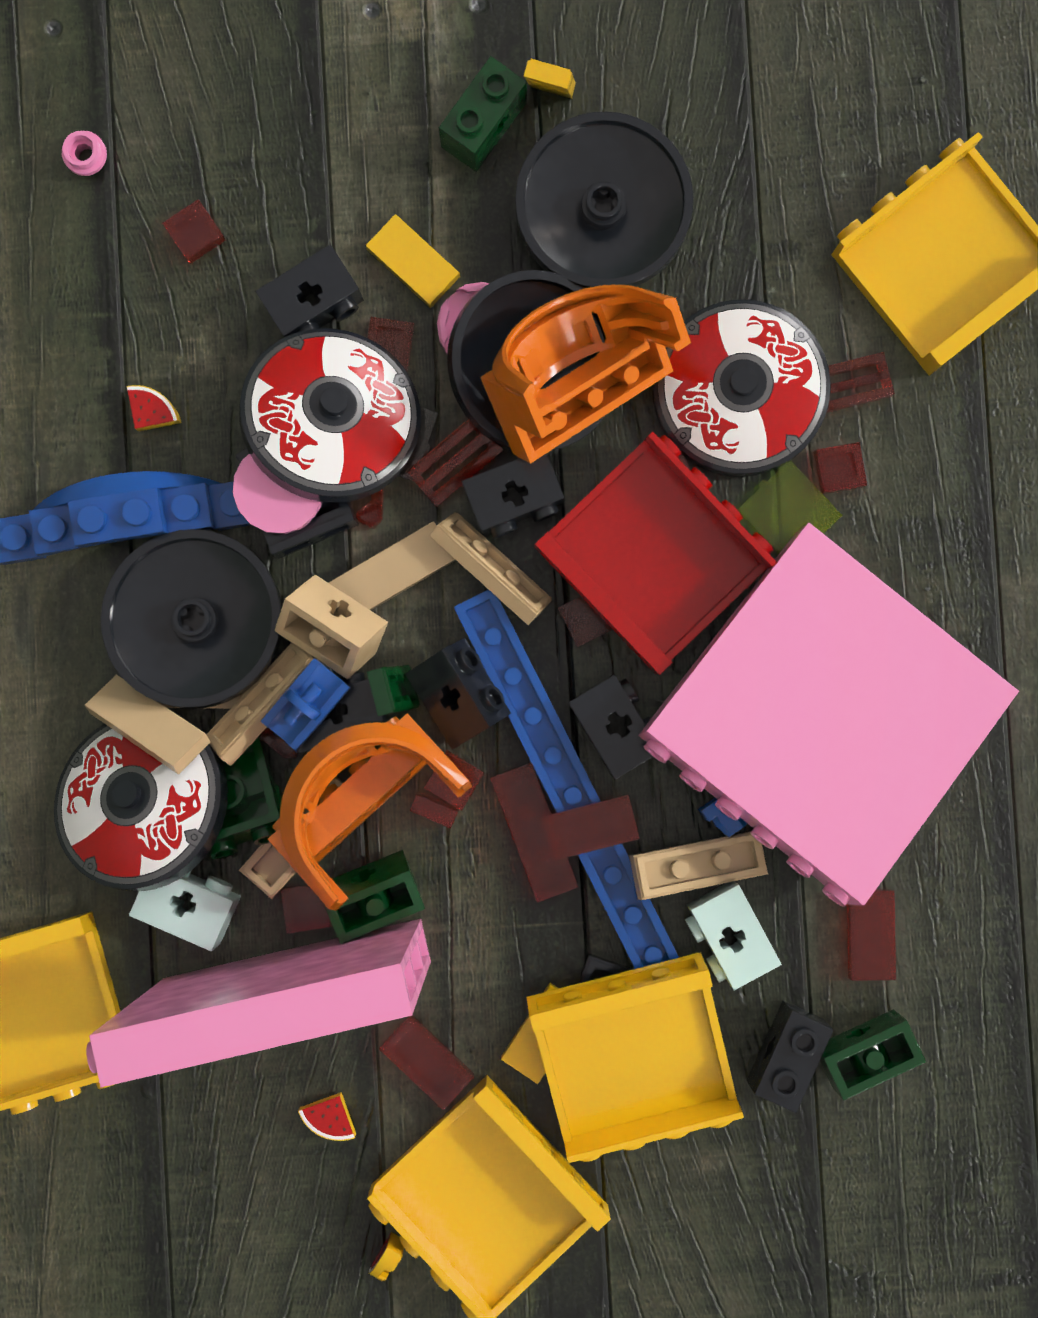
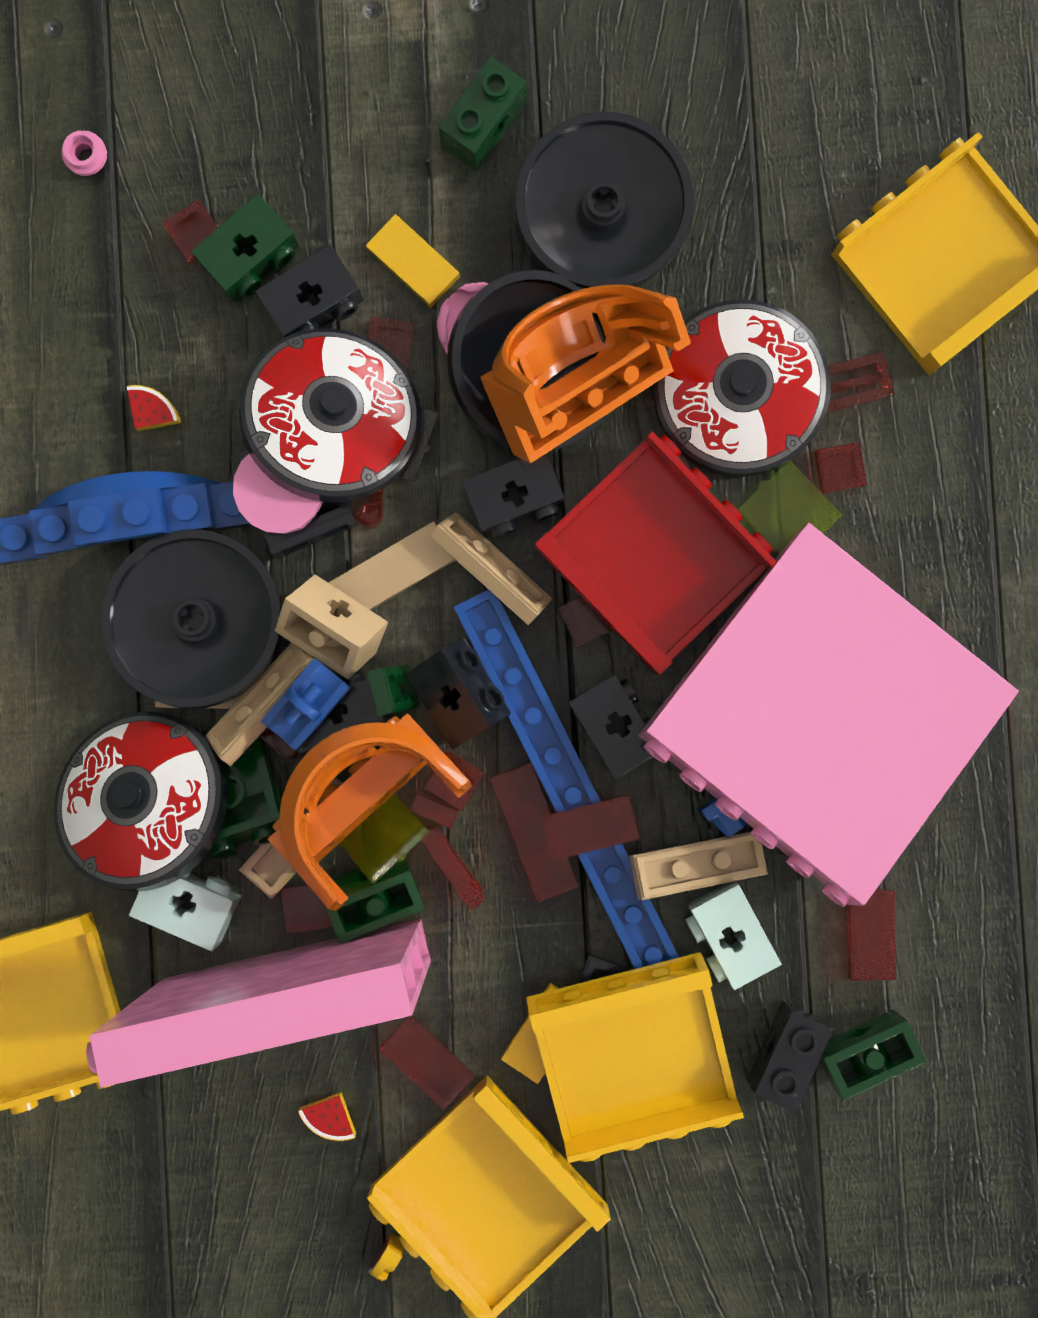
(147, 724): tan tile -> none
(252, 227): none -> dark green brick
(384, 838): none -> clear neon green piece
(454, 867): none -> clear red tile
(468, 471): clear red tile -> none
(550, 78): yellow tile -> none

